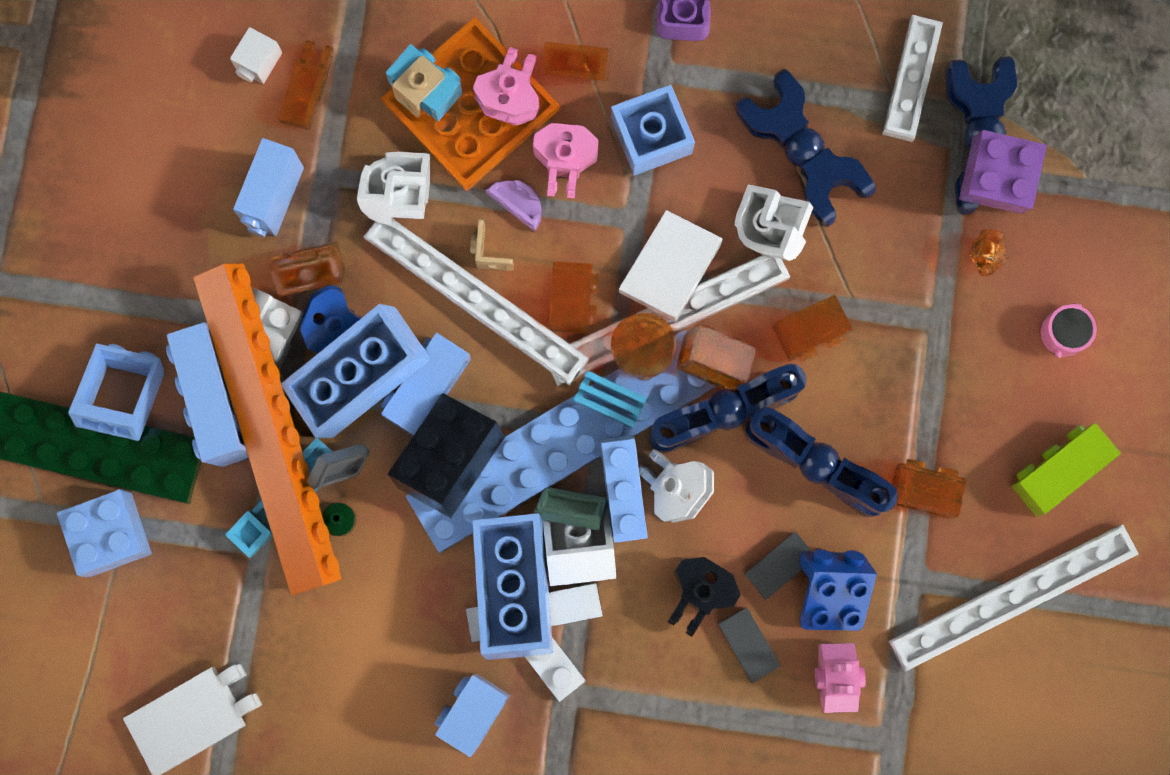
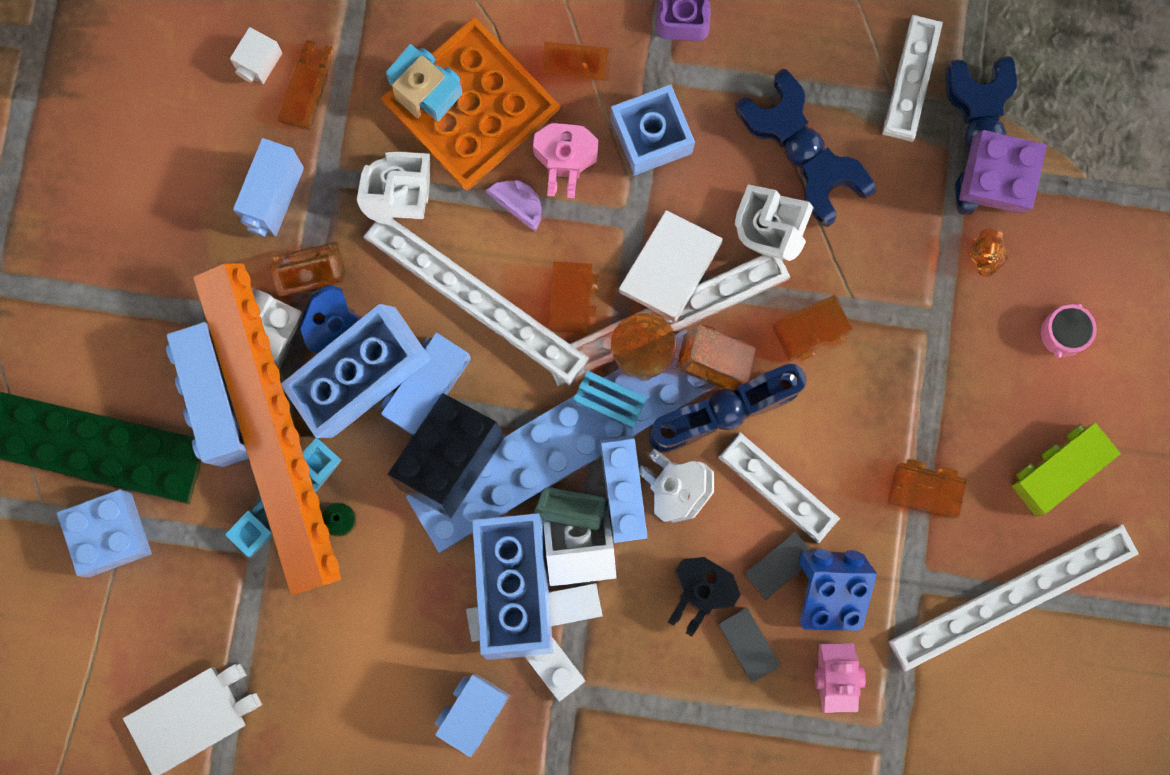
(107, 420): light blue window -> none
(338, 466): dark grey tile -> none
(477, 248): tan bracket -> none
(508, 92): bright pink hinge -> none
(779, 488): none -> white tile
(820, 463): dark blue piece -> none

